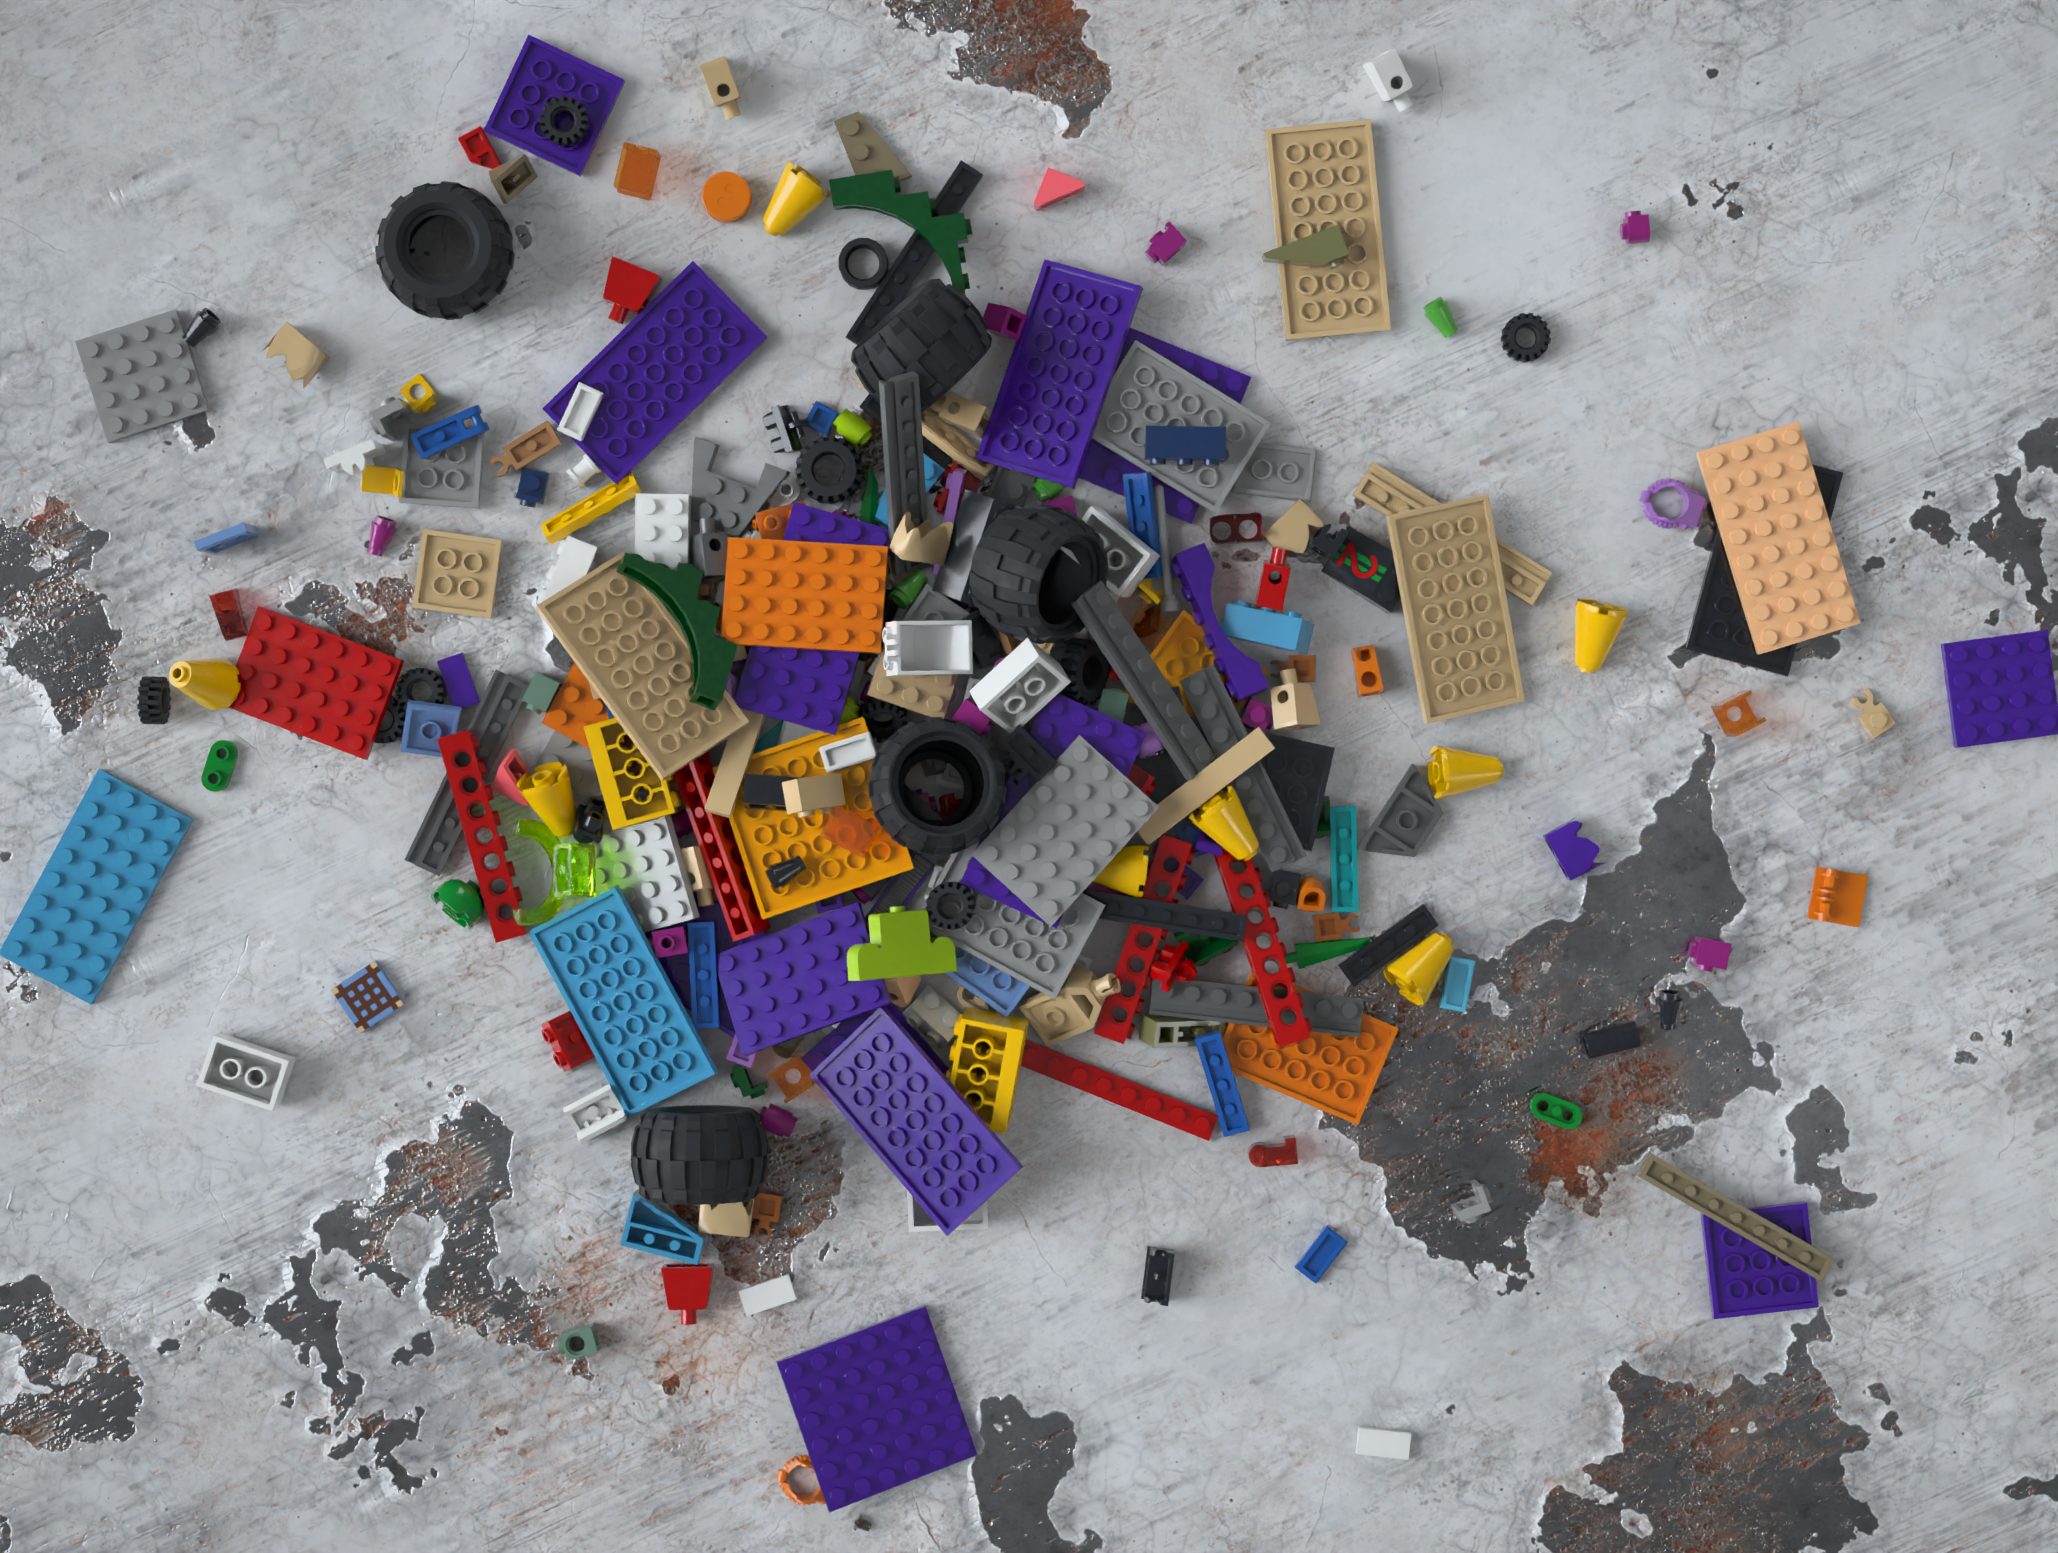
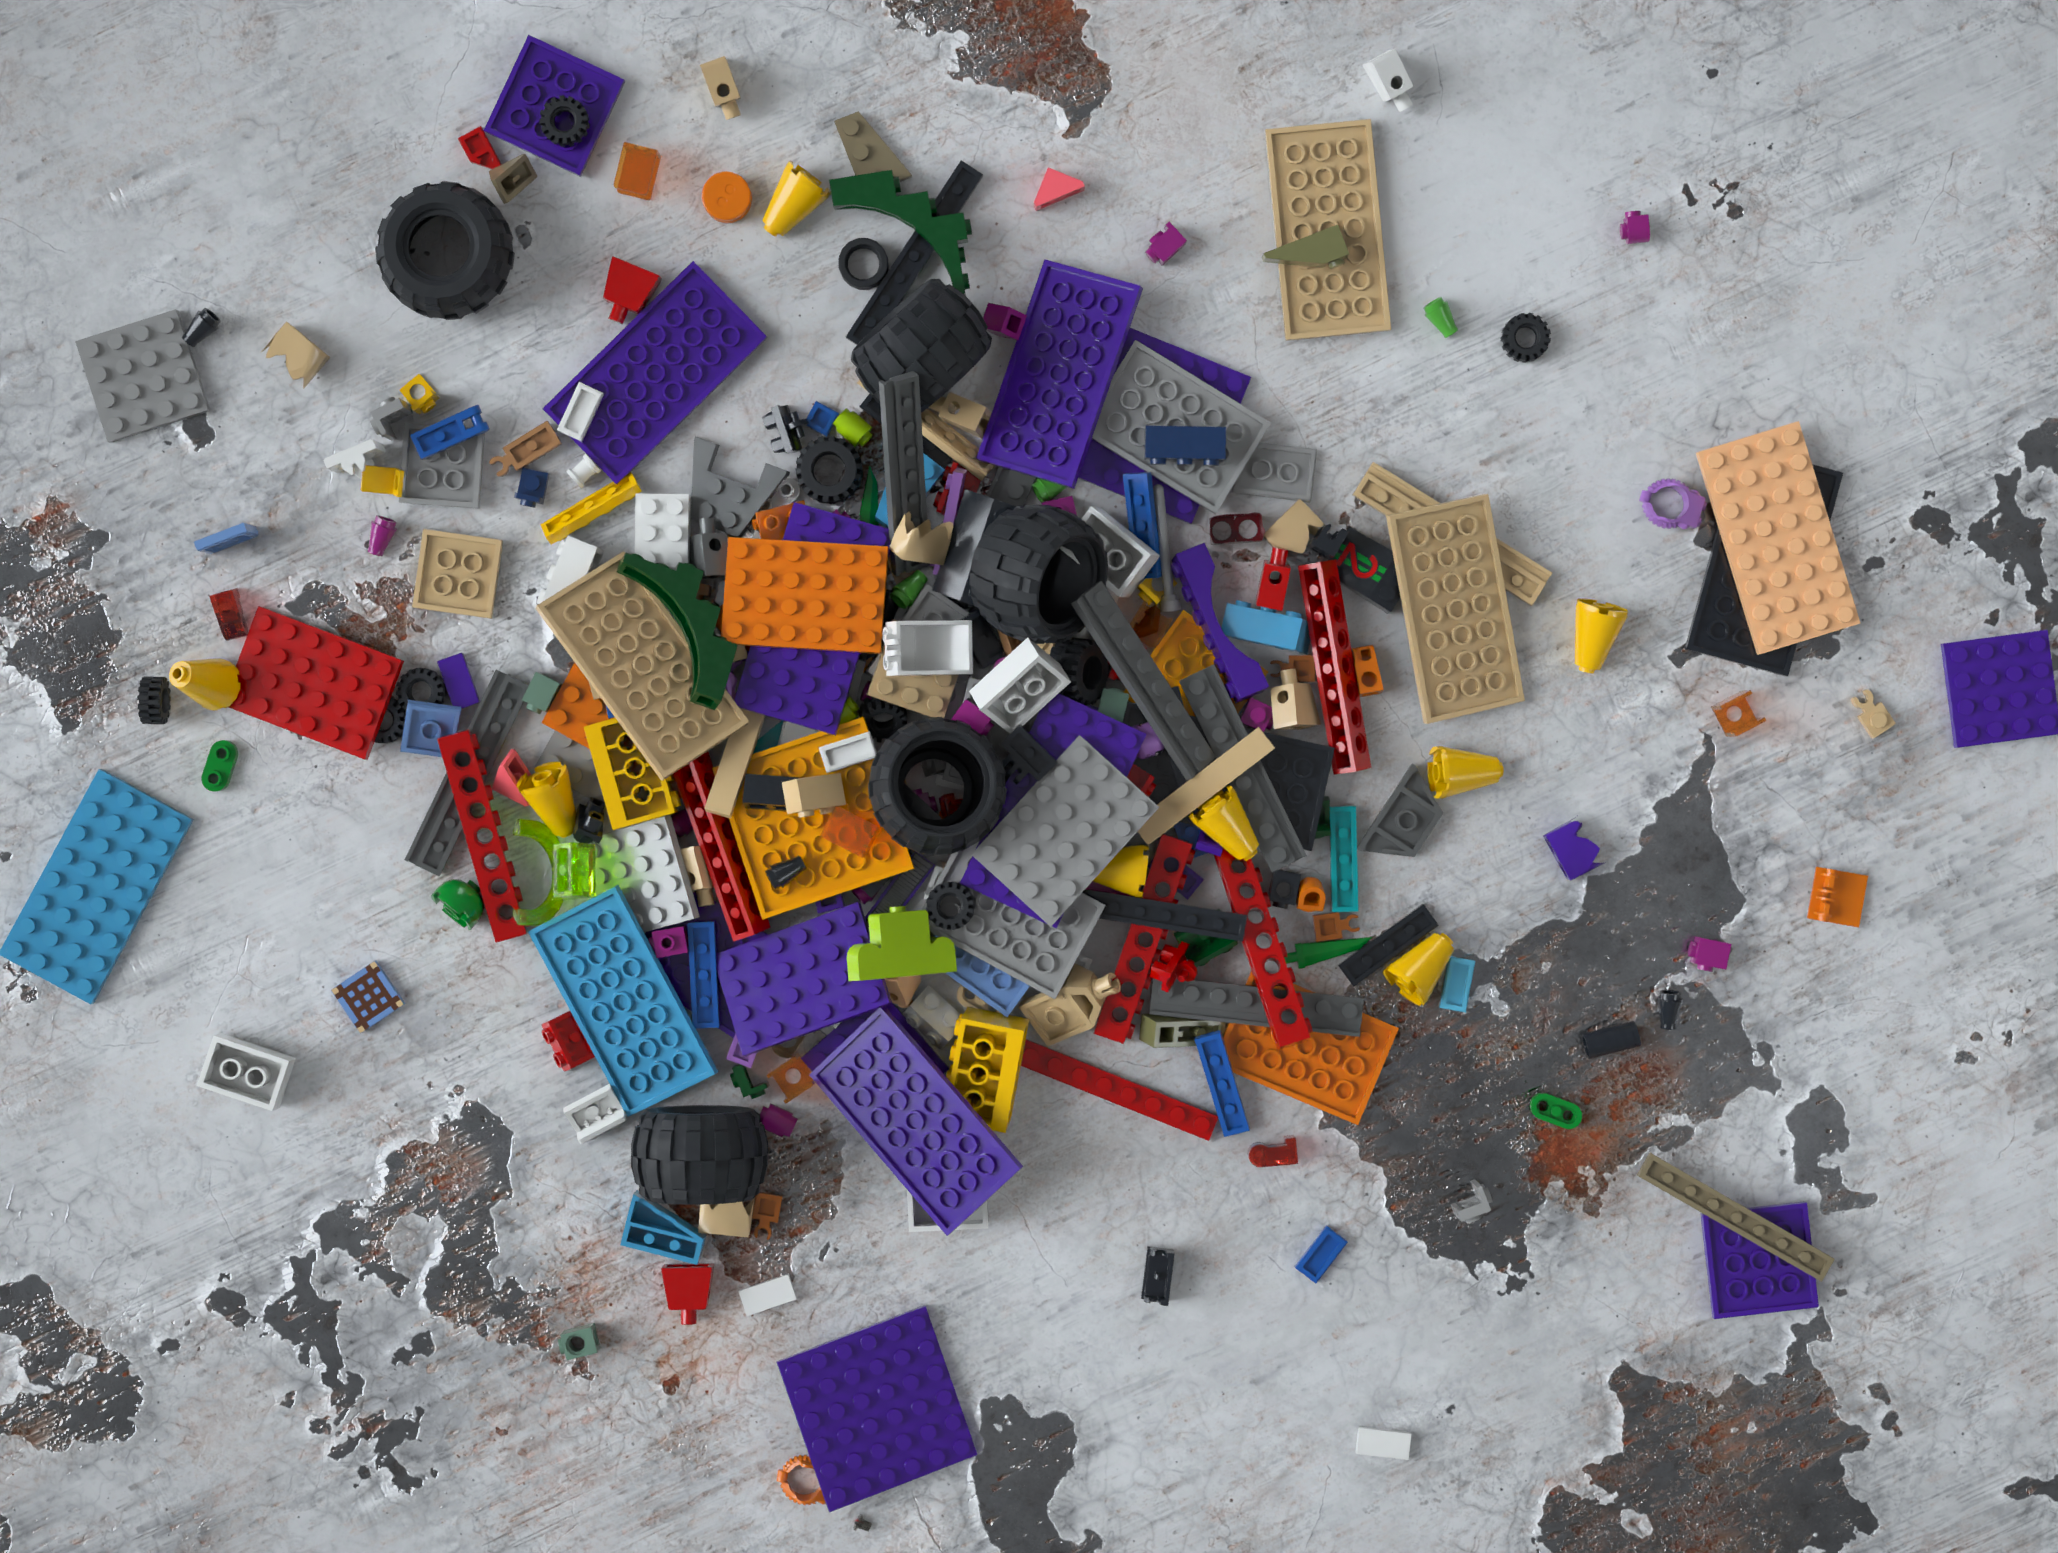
(1334, 666): none -> red brick

